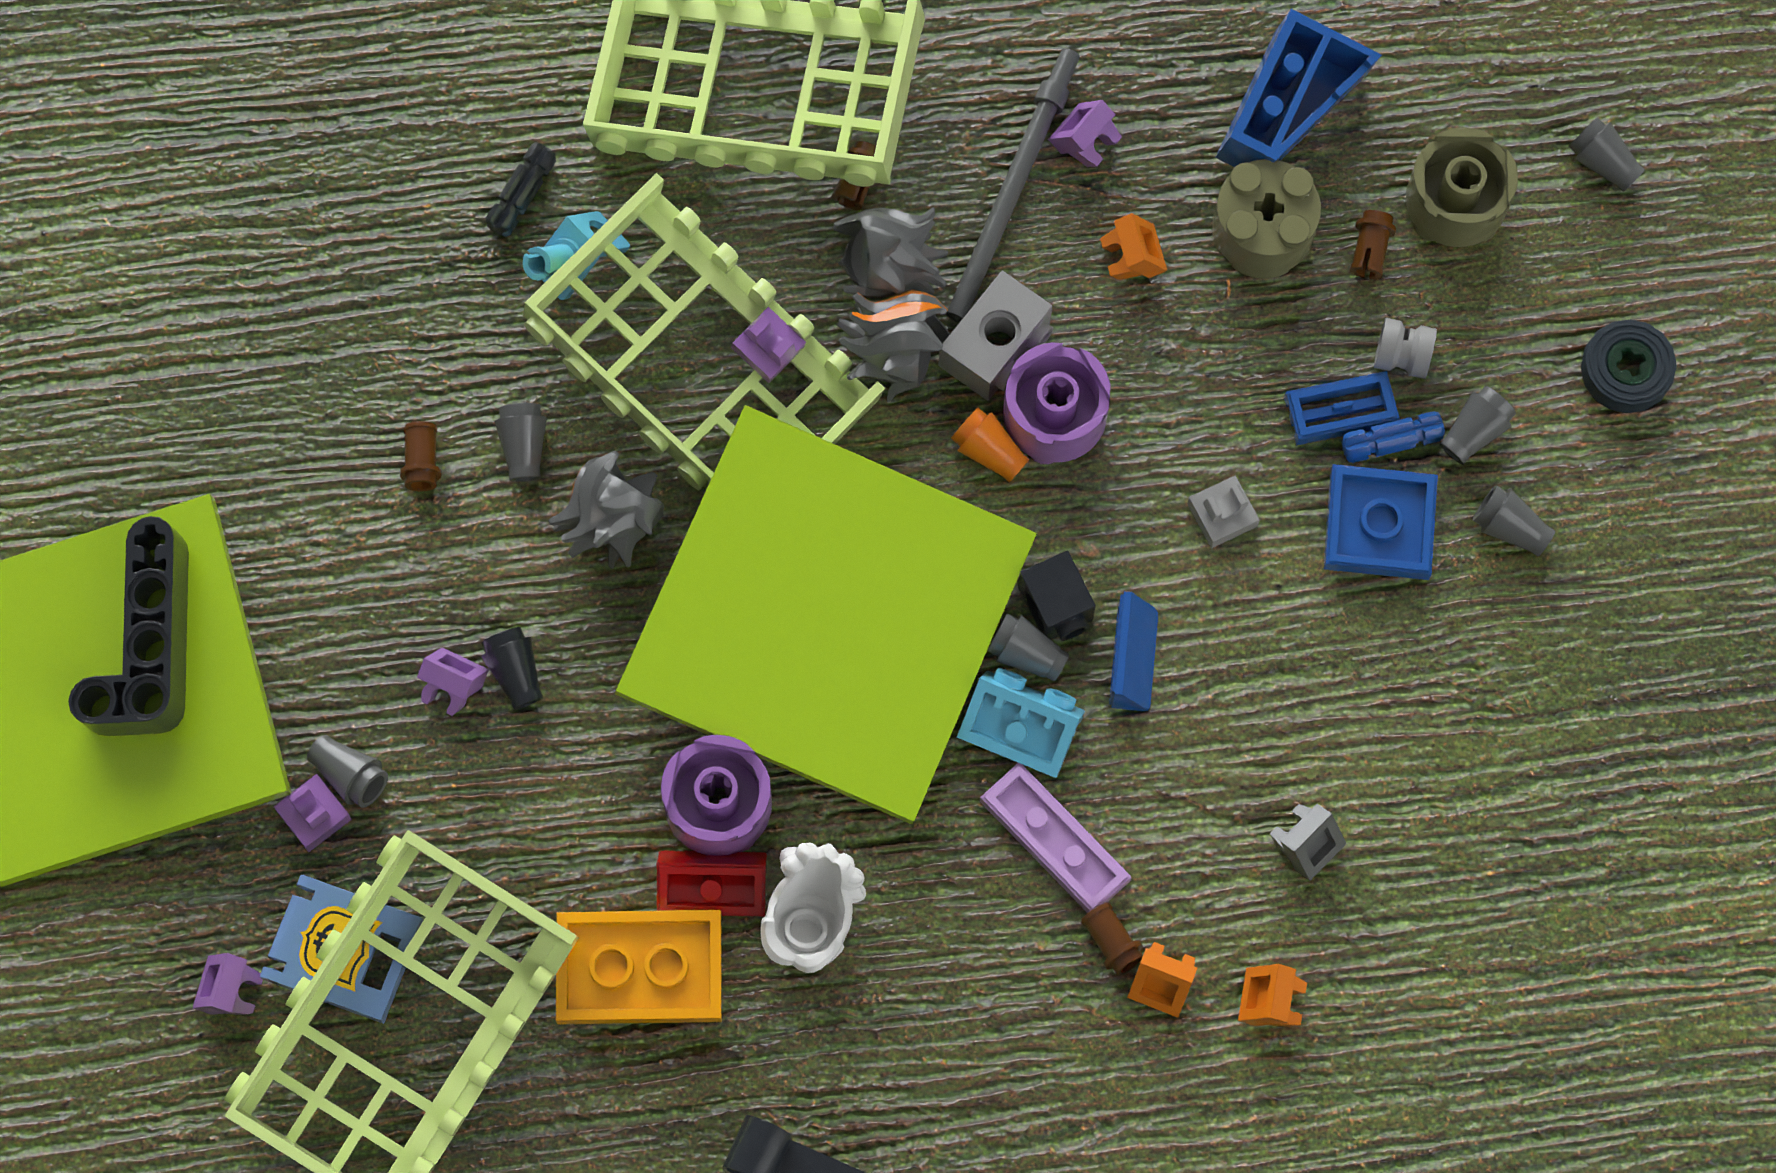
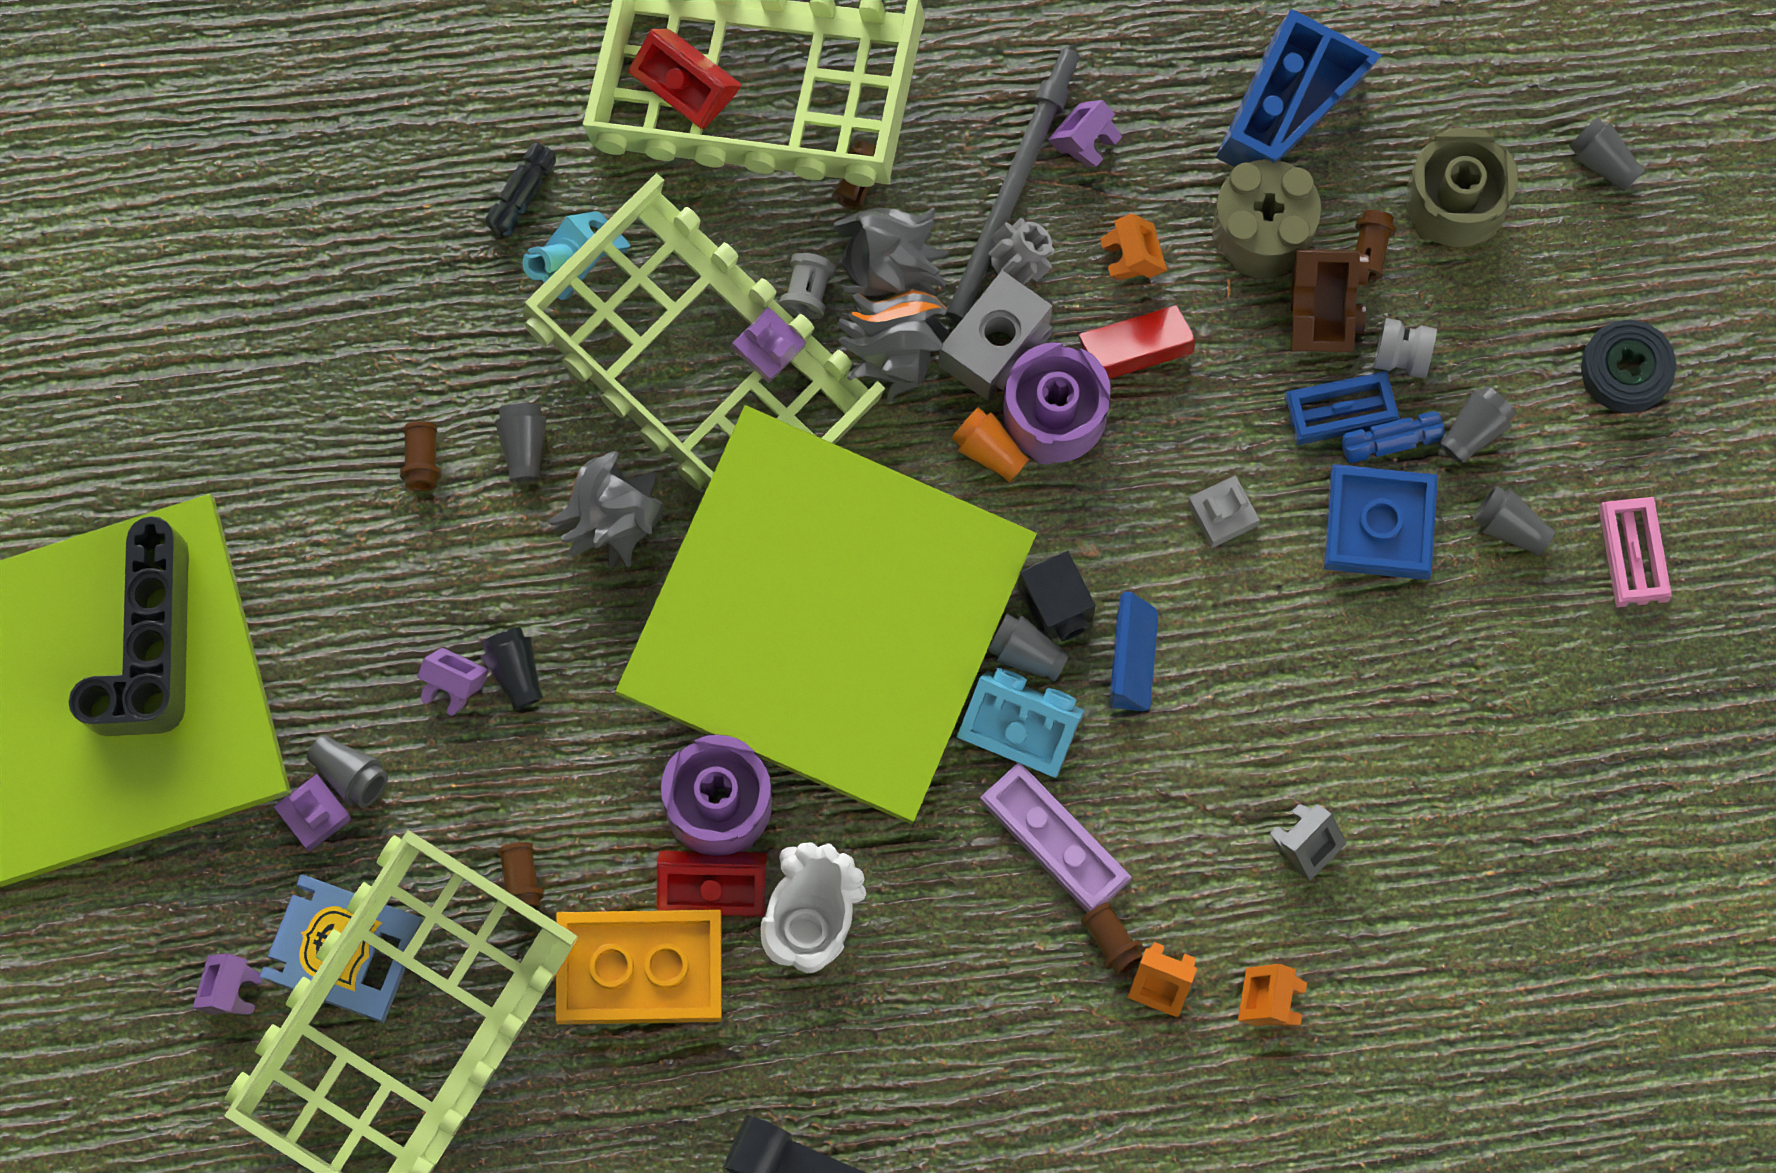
(520, 874): none -> reddish brown pin
(683, 77): none -> red slope
(815, 270): none -> light grey bush
(1022, 251): none -> light grey gear
(1140, 341): none -> slope
(1325, 299): none -> reddish brown cylinder
(1640, 594): none -> bright pink tile

